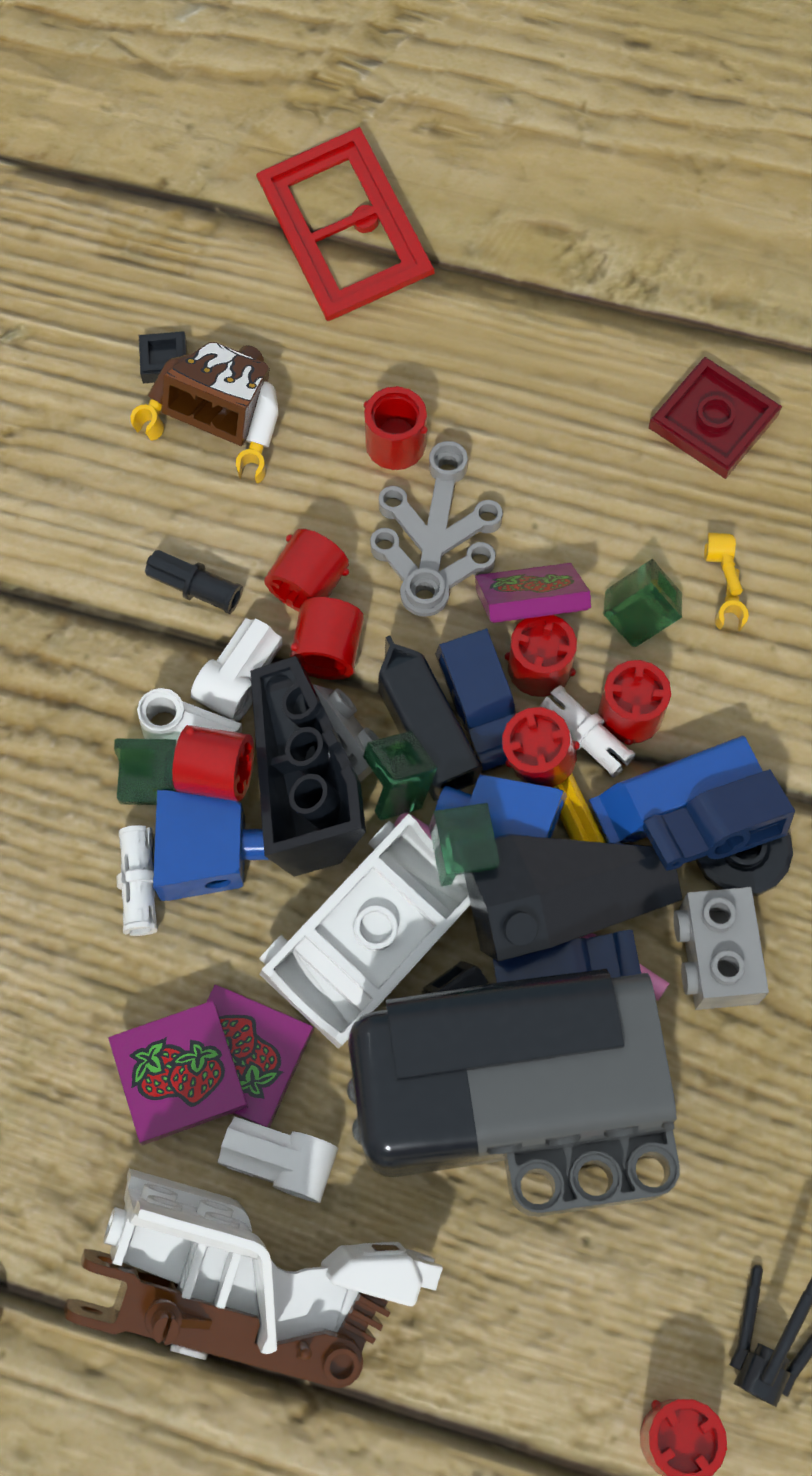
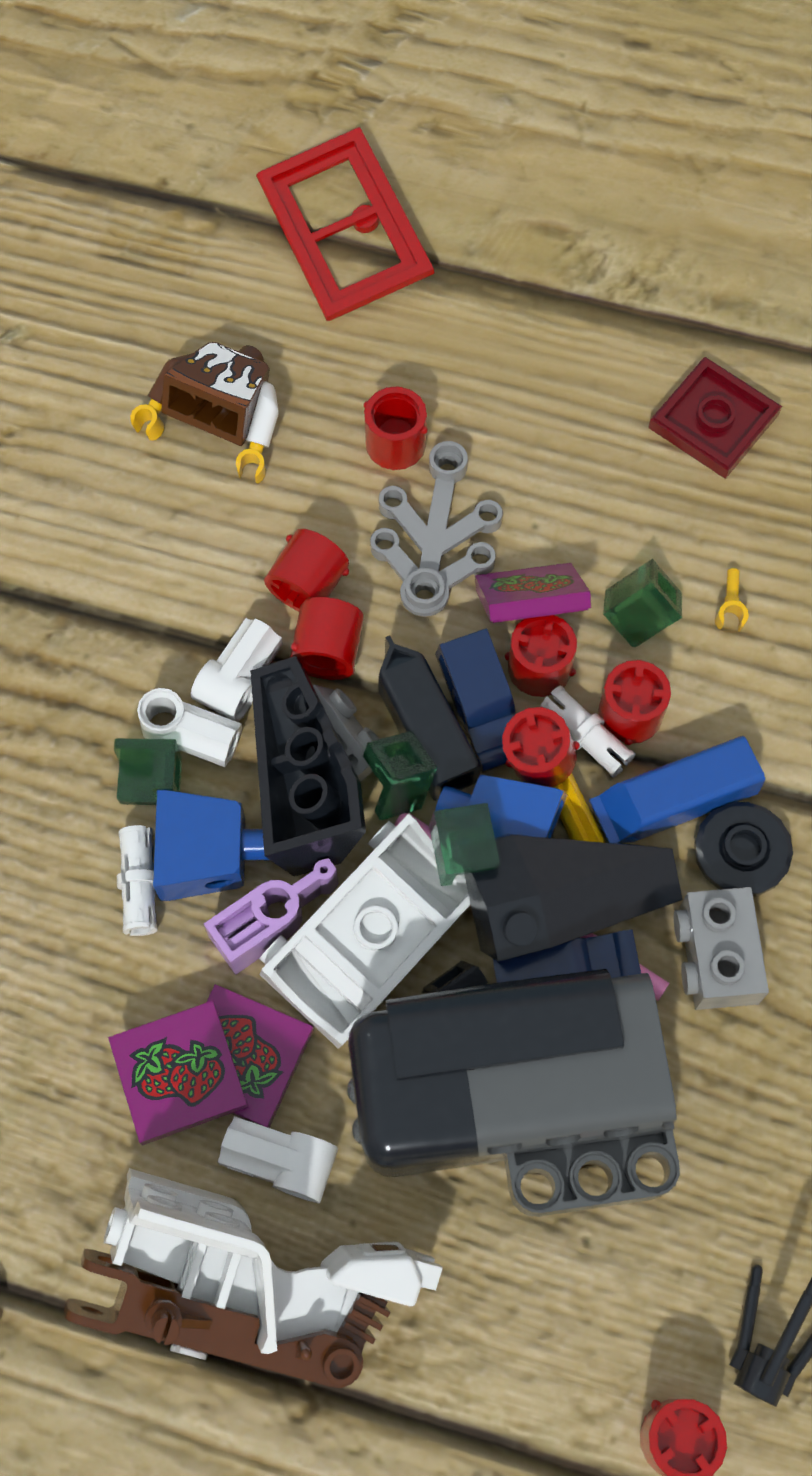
(157, 350): black tile -> none
(193, 581): black axle -> none
(213, 763): red piece -> none
(245, 928): none -> lavender piece
(722, 549): yellow hand -> none
(722, 821): dark blue piece -> none

